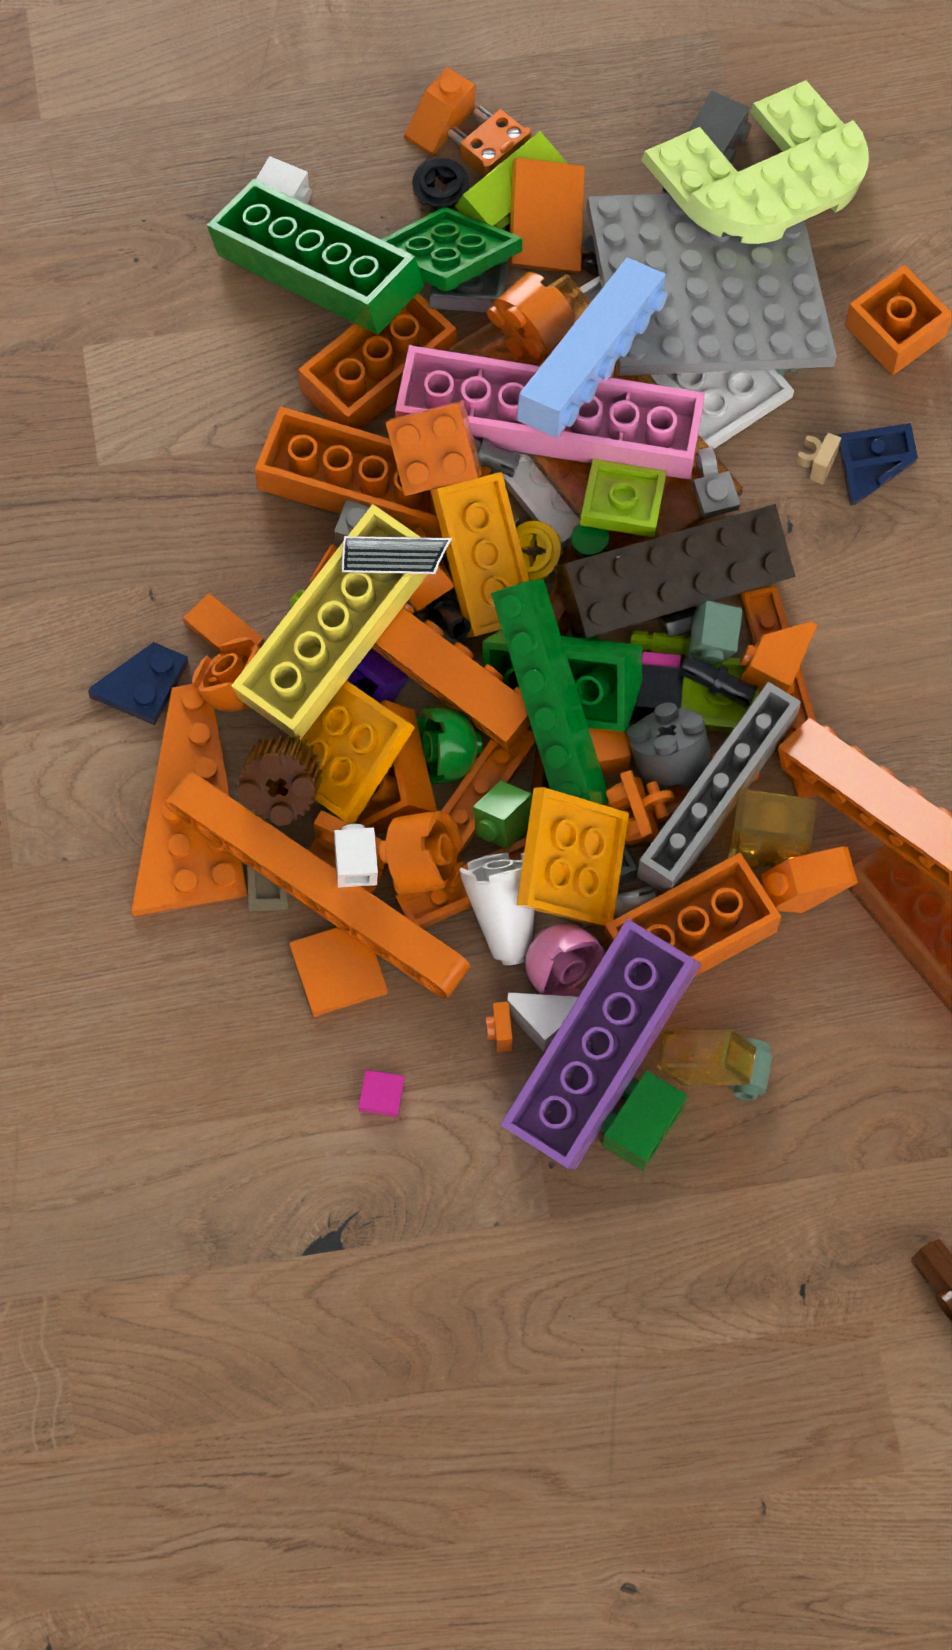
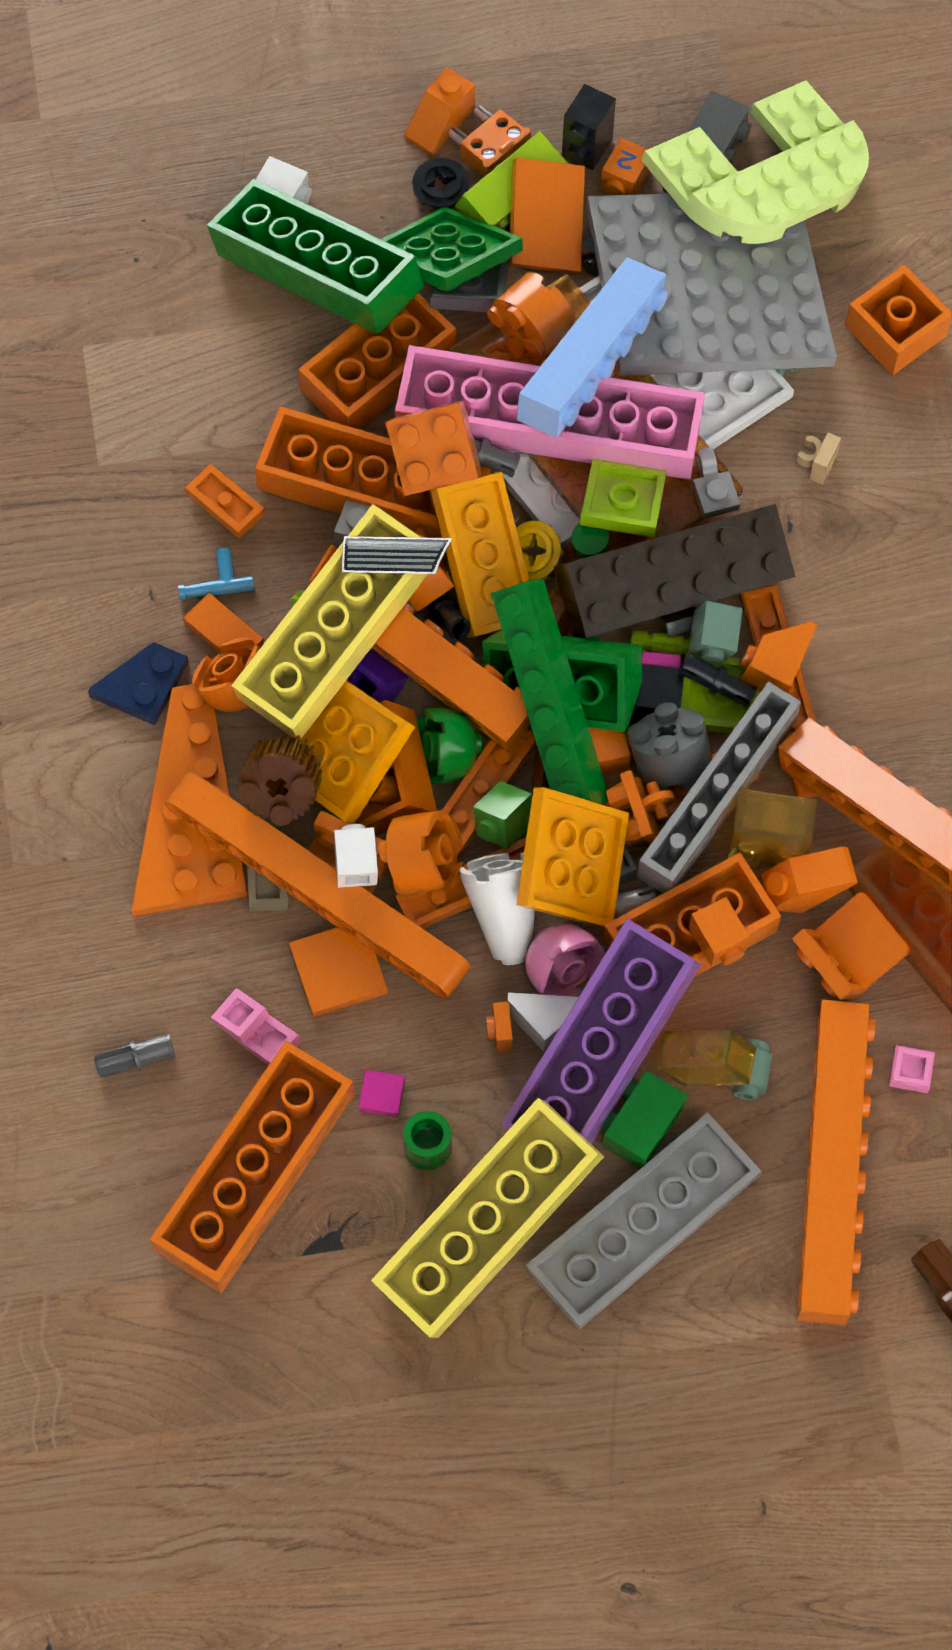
(134, 1055): none -> dark grey axle
(225, 501): none -> orange plate
(225, 585): none -> dark azure piece
(252, 1167): none -> orange brick
(253, 1026): none -> bright pink slope
(427, 1140): none -> green piece
(487, 1218): none -> light yellow brick
(588, 127): none -> black brick
(624, 170): none -> orange brick
(643, 1220): none -> light grey plate
(719, 933): none -> orange brick
(834, 1163): none -> orange brick
(852, 948): none -> orange bracket
(875, 458): dark blue wing -> none
(911, 1069): none -> bright pink tile

